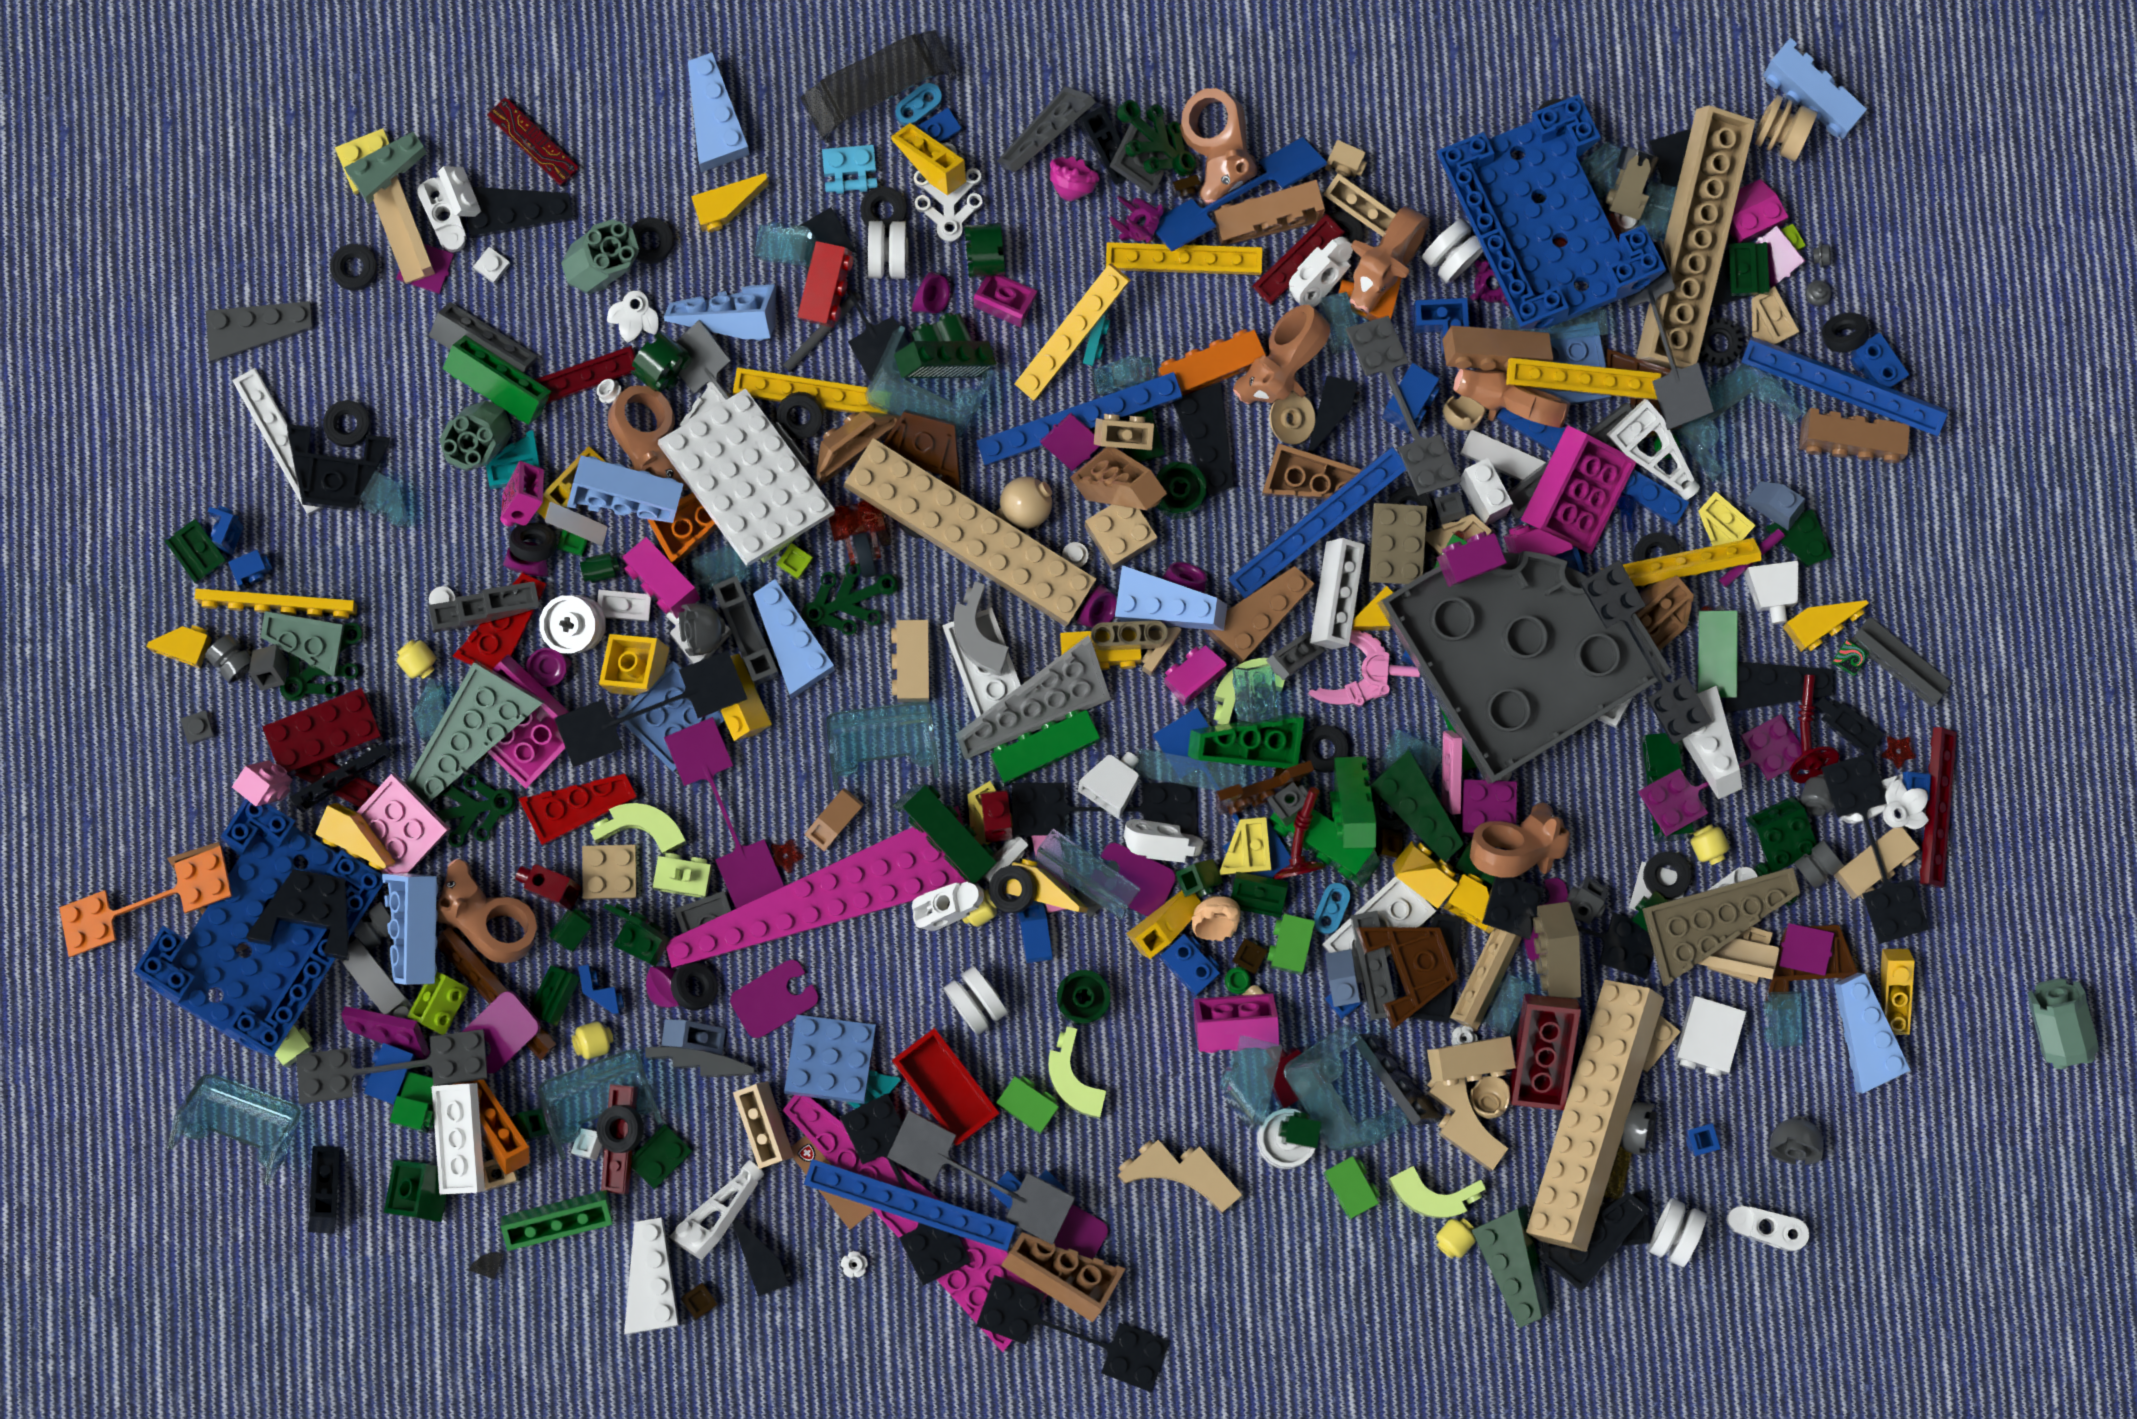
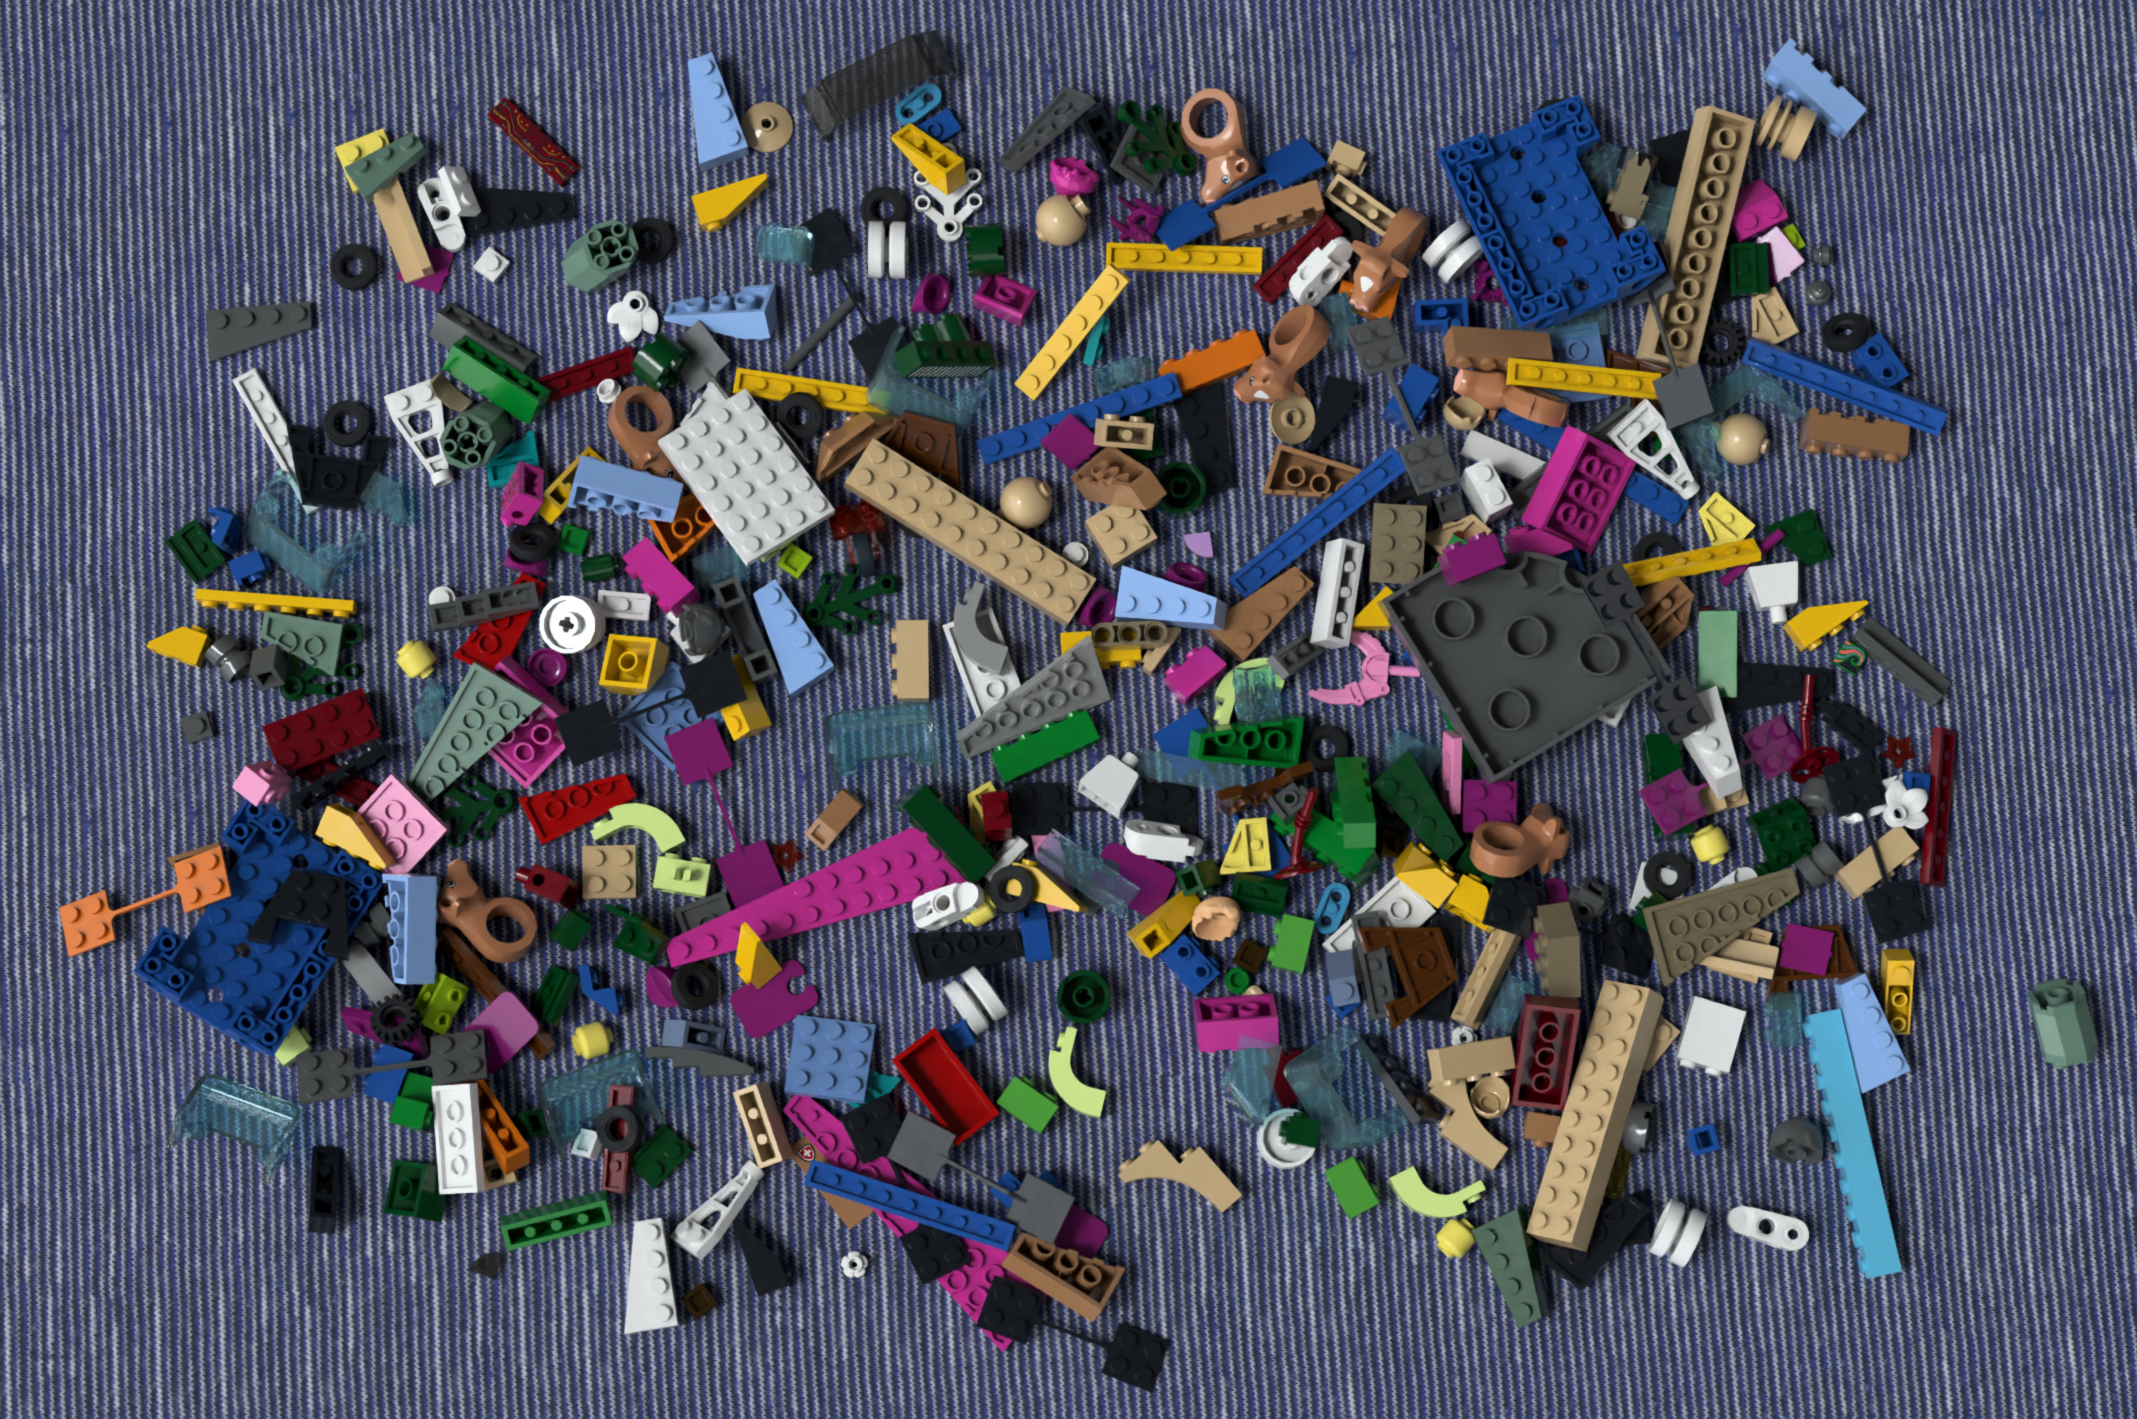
(315, 570): none -> clear light blue windscreen
(386, 1011): none -> black tyre
(412, 402): none -> white plate
(448, 393): none -> dark tan helmet
(576, 523): white sticker -> none
(754, 959): none -> yellow slope
(770, 138): none -> tan dish
(825, 284): red brick -> none
(848, 162): medium azure plate -> none
(953, 953): none -> black wing
(959, 1037): none -> blue tile
(1062, 219): none -> tan brick
(1186, 187): dark brown plate -> none
(1200, 544): none -> lavender tile
(1540, 1129): none -> medium nougat brick
(1627, 508): clear blue arm -> none
(1714, 805): none -> tan slope
(1742, 439): none -> tan brick
(1777, 503): sand blue slope -> none
(1852, 1144): none -> medium azure brick

